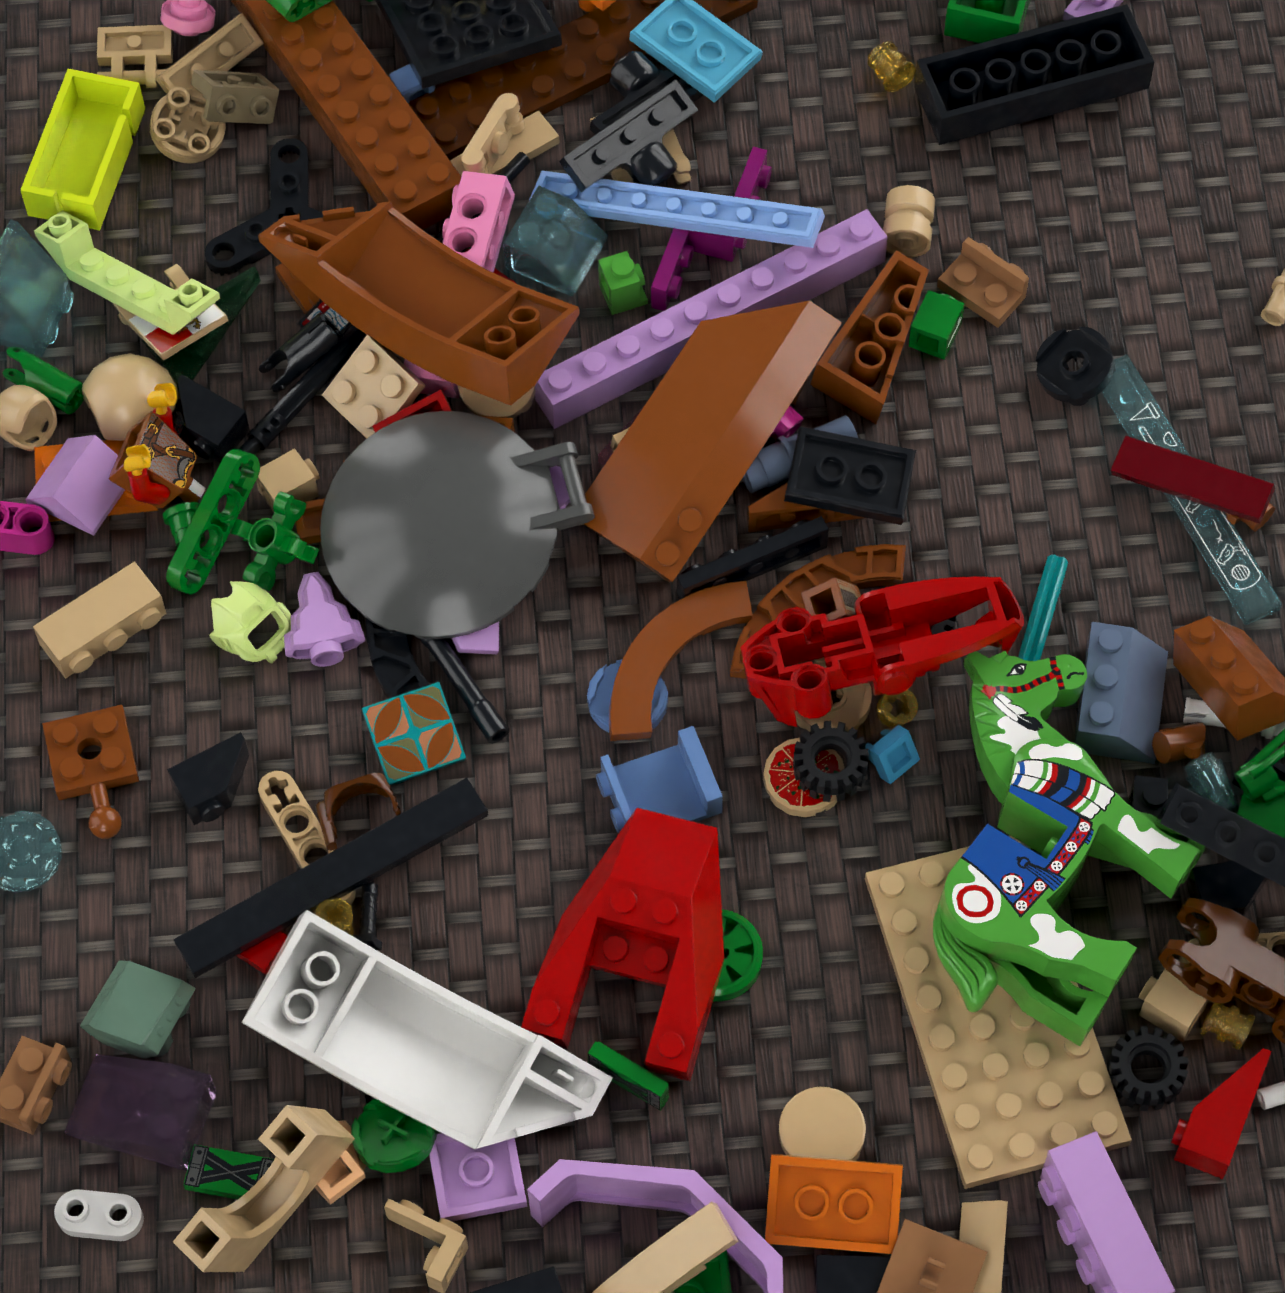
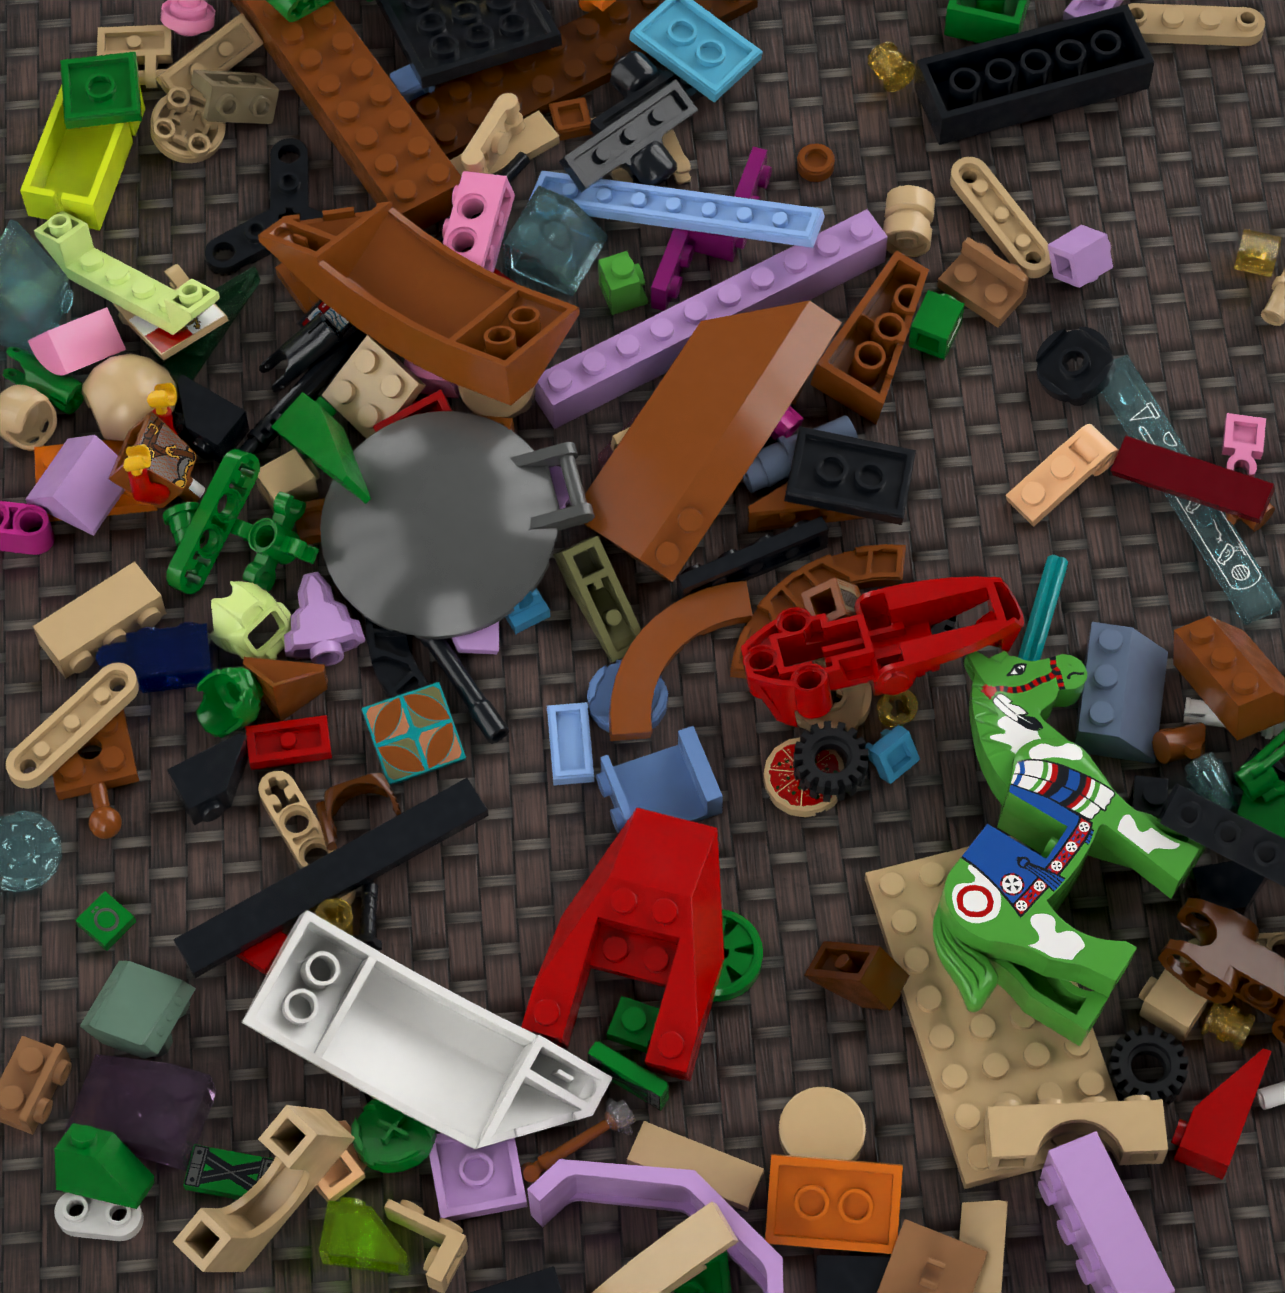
(72, 725): none -> tan plate
(78, 343): none -> bright pink brick
(100, 1167): none -> green slope
(101, 90): none -> green tile
(105, 921): none -> green tile
(164, 656): none -> clear blue hinge
(229, 700): none -> green hair
(287, 683): none -> dark orange slope
(288, 742): none -> red plate
(318, 436): none -> green slope
(359, 1239): none -> clear neon green slope
(528, 612): none -> dark azure tile
(570, 118): none -> dark orange tile
(570, 743): none -> light blue tile
(599, 595): none -> olive slope
(616, 1117): none -> dark orange piece
(633, 1024): none -> green plate
(729, 1176): none -> tan tile
(815, 162): none -> dark orange tile
(858, 974): none -> reddish brown slope
(1000, 216): none -> tan plate
(1061, 473): none -> light nougat plate
(1080, 256): none -> lavender brick
(1128, 1128): none -> tan arch
(1198, 24): none -> tan plate
(1243, 441): none -> bright pink plate
(1257, 253): none -> clear yellow tile

